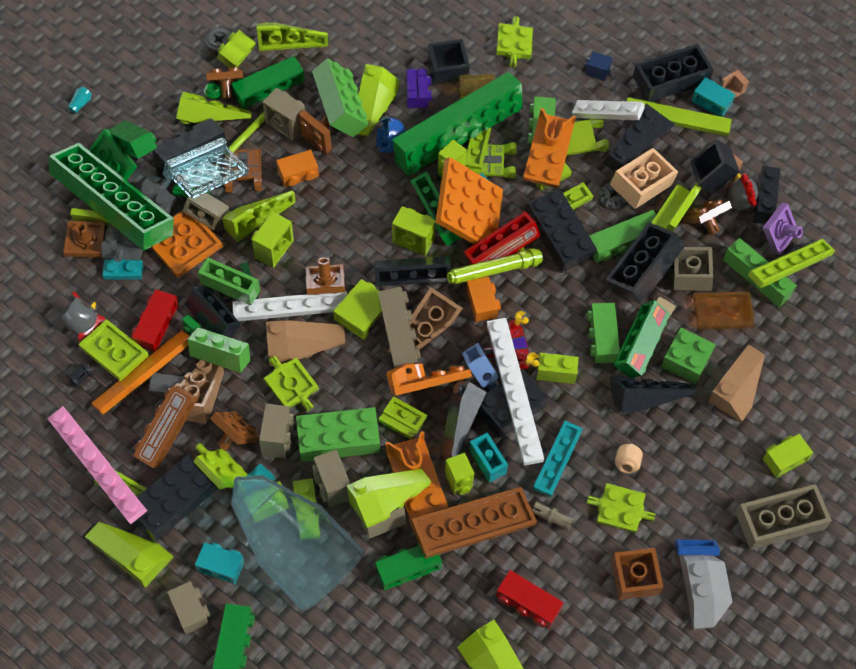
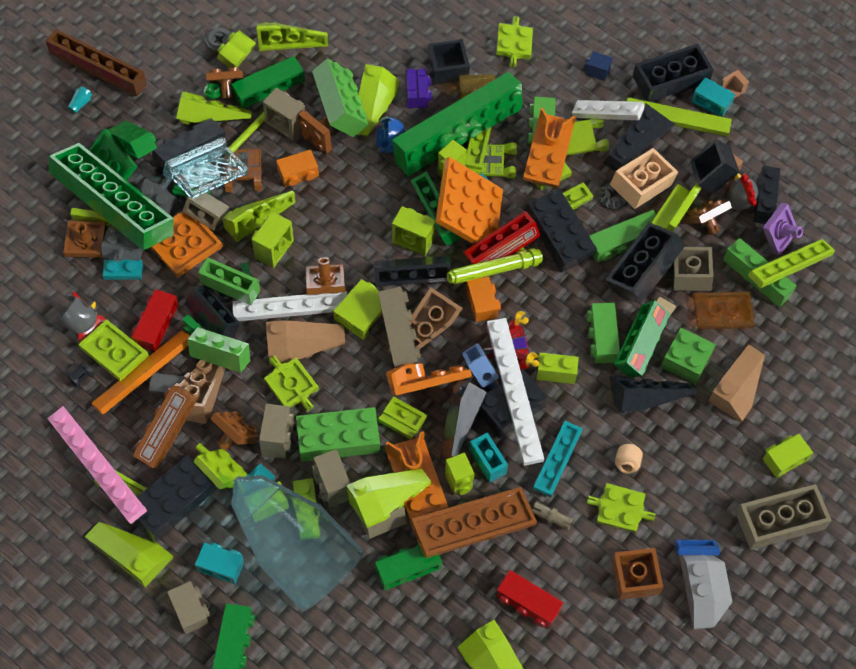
(96, 62): none -> reddish brown brick

